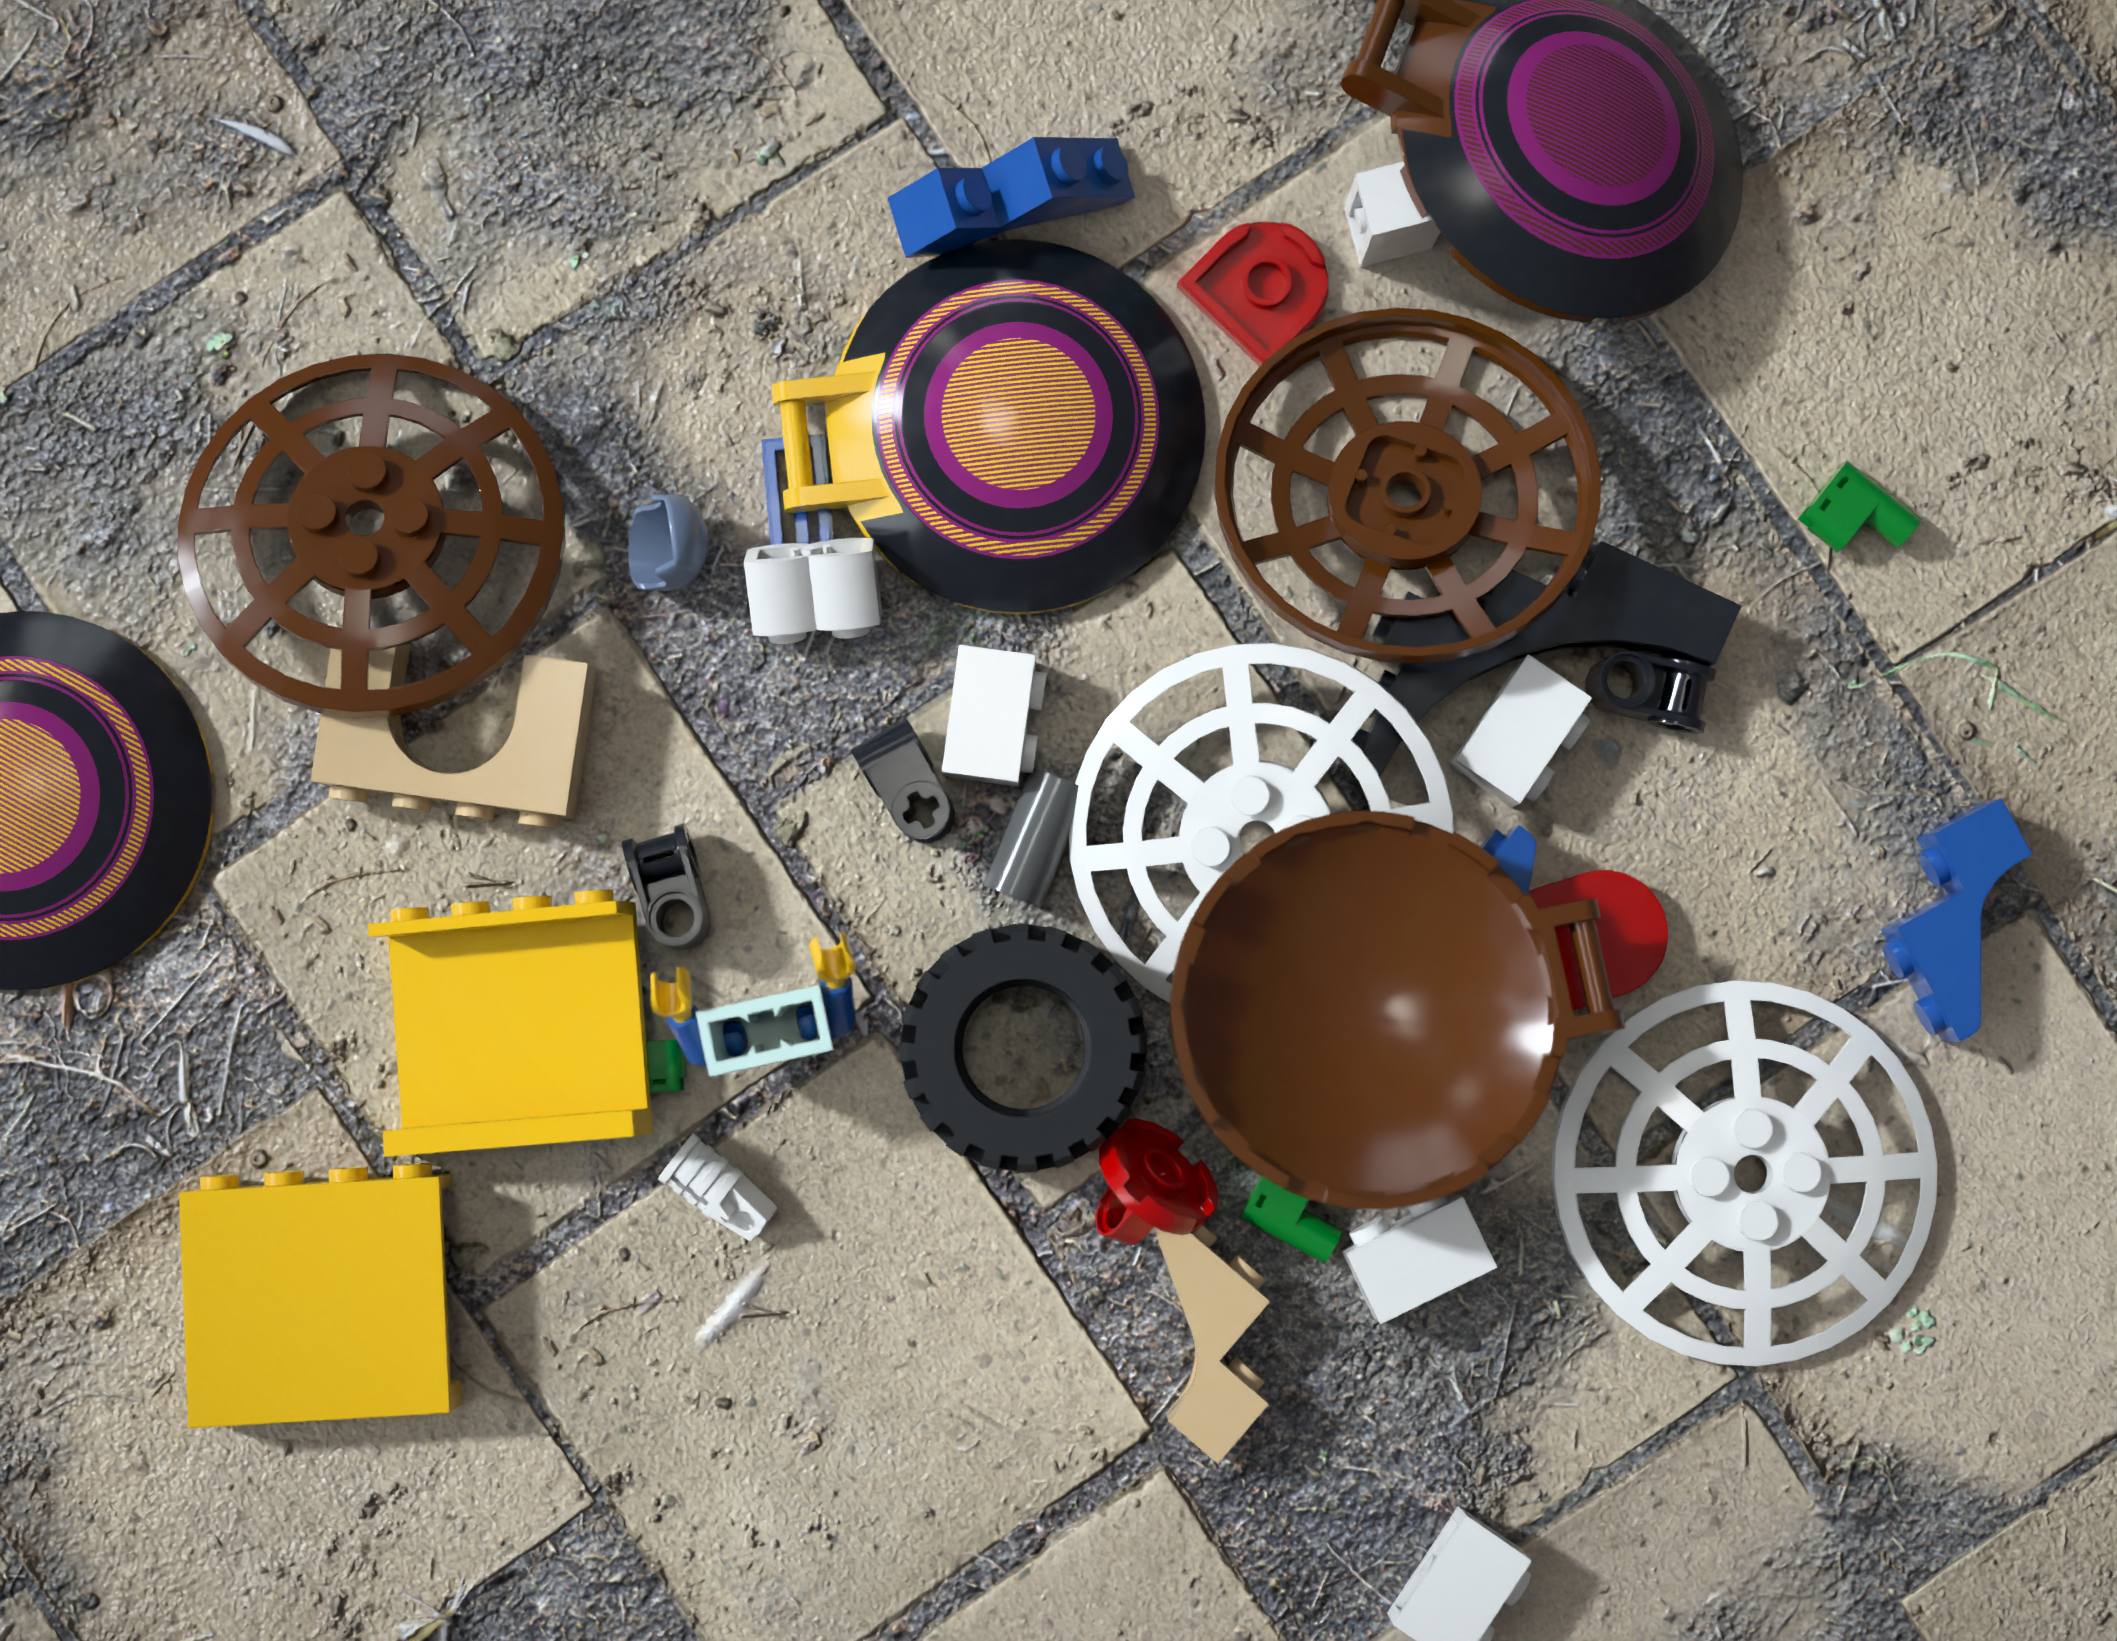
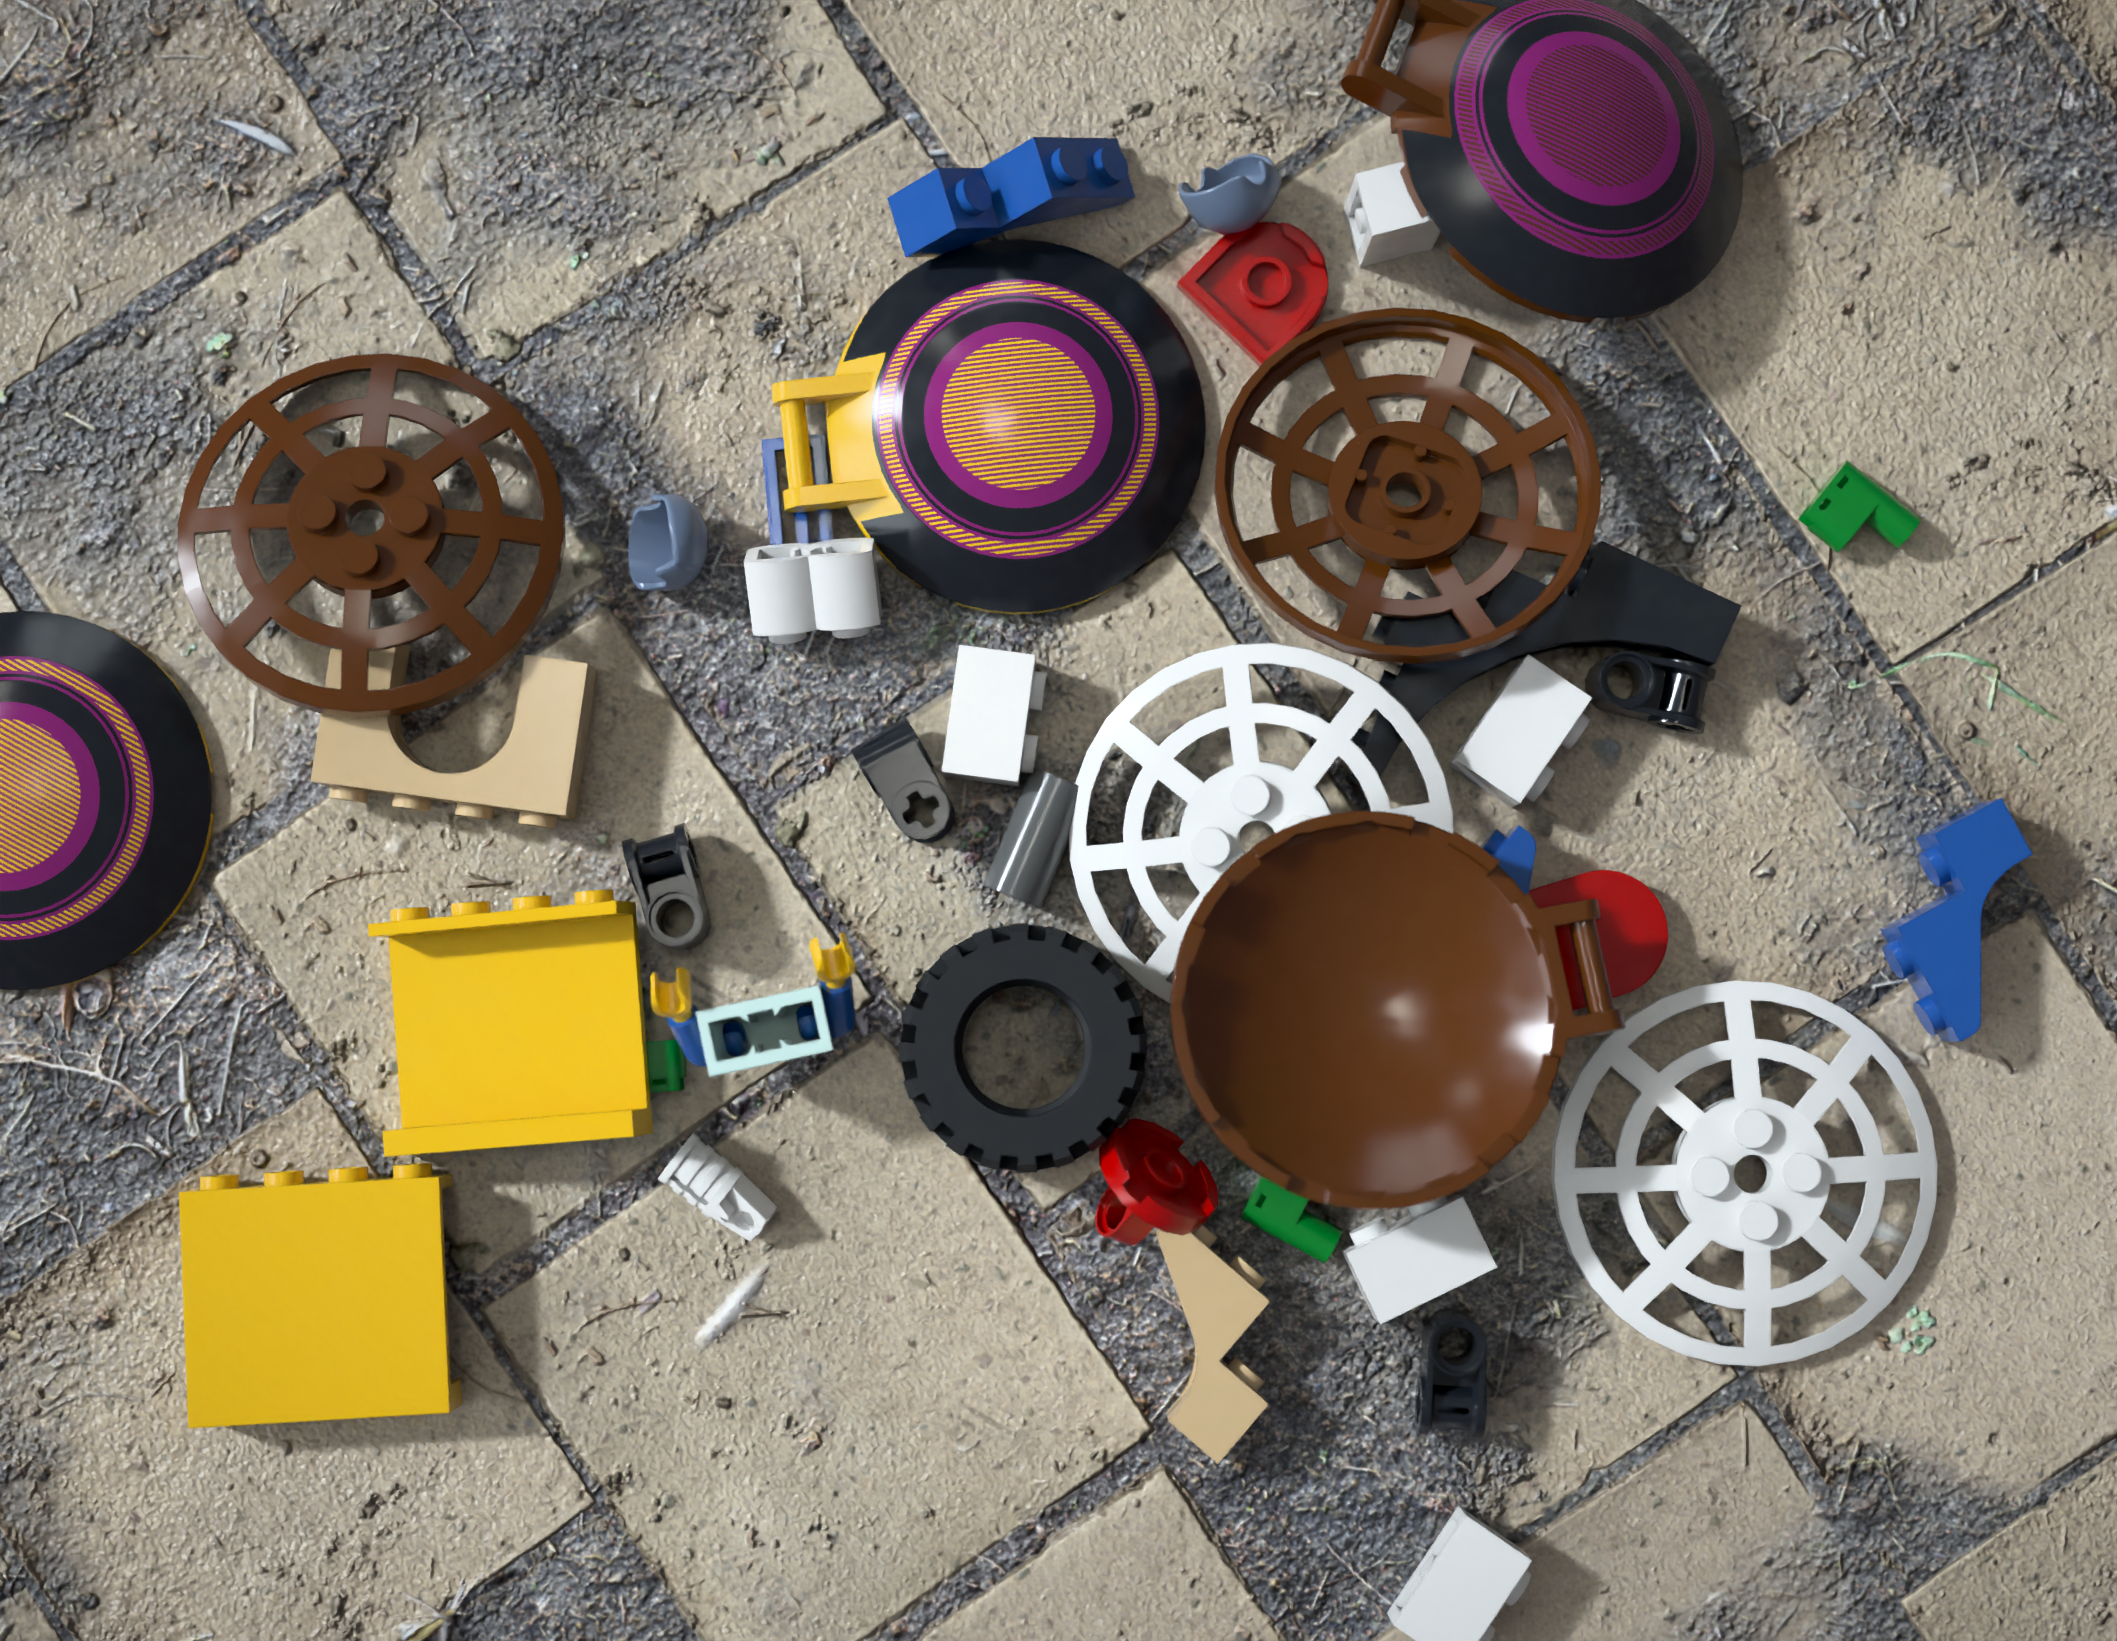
(1233, 195): none -> sand blue hair
(1451, 1389): none -> black piece

